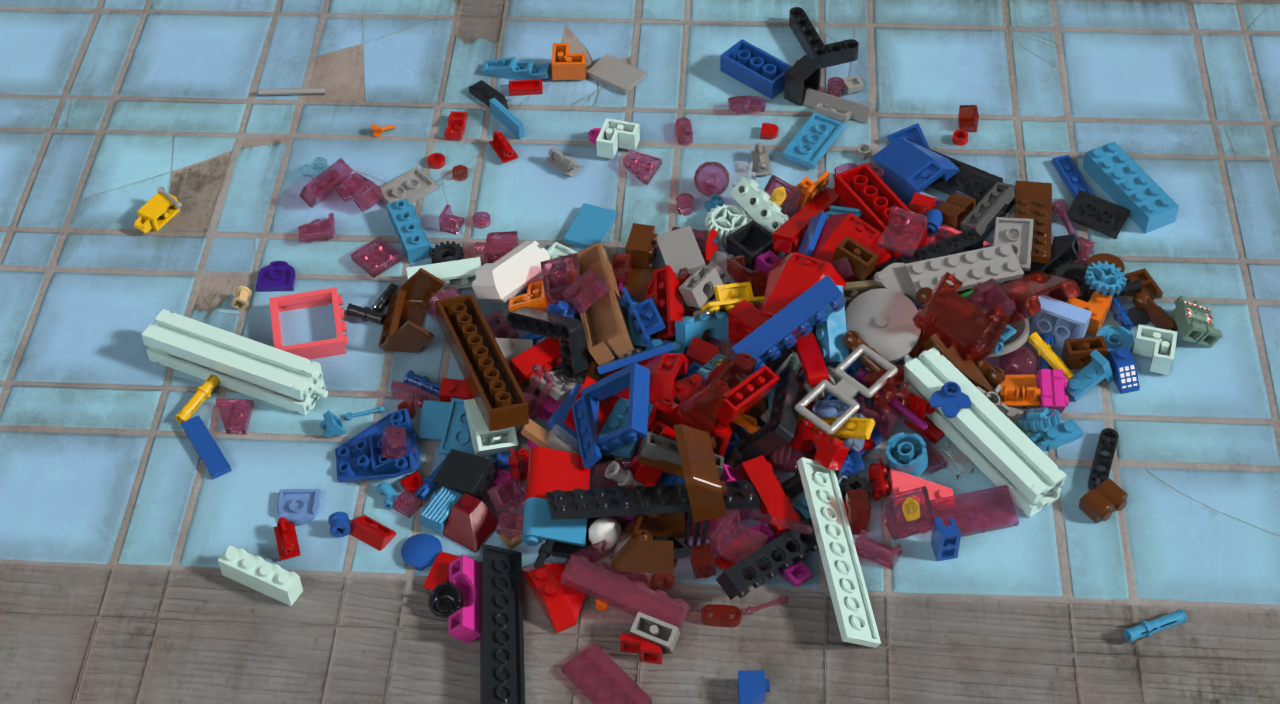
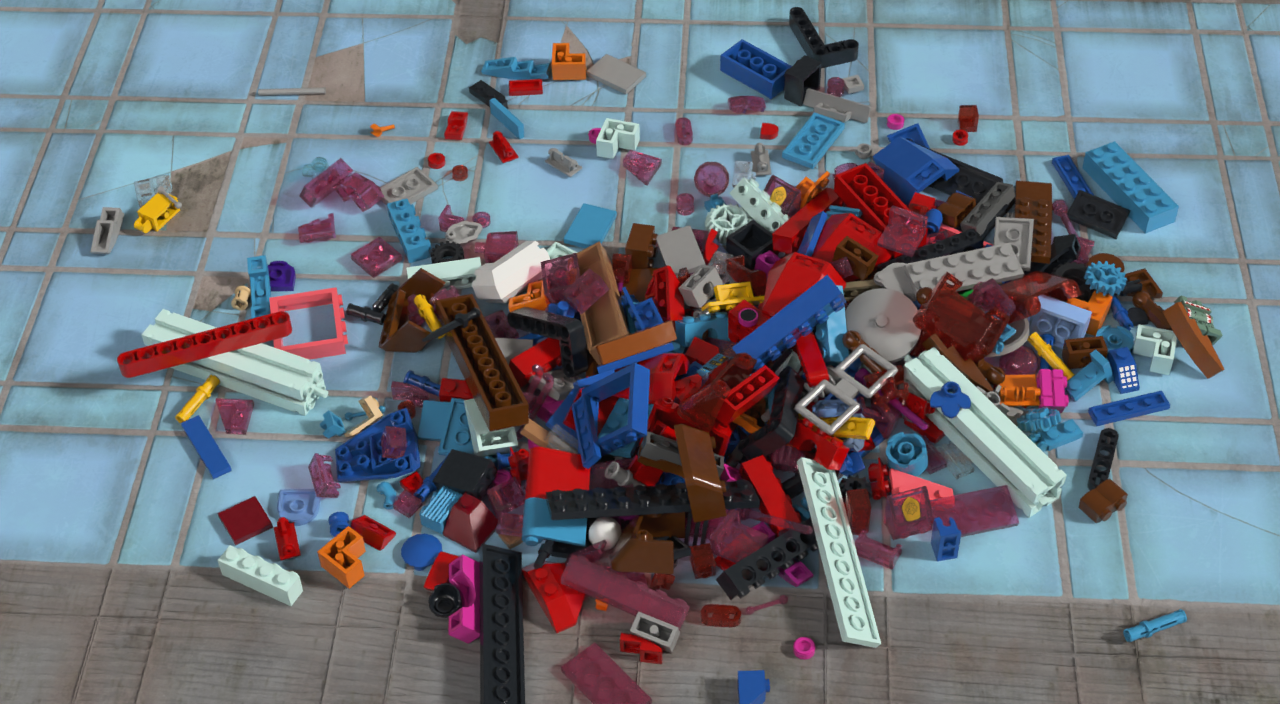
(107, 230): none -> light grey slope
(148, 188): none -> clear slope
(204, 344): none -> red beam
(245, 520): none -> dark red tile
(259, 285): none -> dark azure slope
(322, 477): none -> clear pink hinge
(341, 557): none -> orange brick
(371, 408): none -> tan bracket
(413, 309): none -> clear pink bracket
(427, 312): none -> yellow pin
(460, 320): none -> black sword
(463, 232): none -> light grey arm
(583, 383): none -> blue tile
(636, 342): none -> dark orange slope
(748, 317): none -> tile
(804, 648): none -> dark pink tile
(895, 121): none -> dark pink tile
(1129, 408): none -> blue tile
(1192, 340): none -> dark orange slope

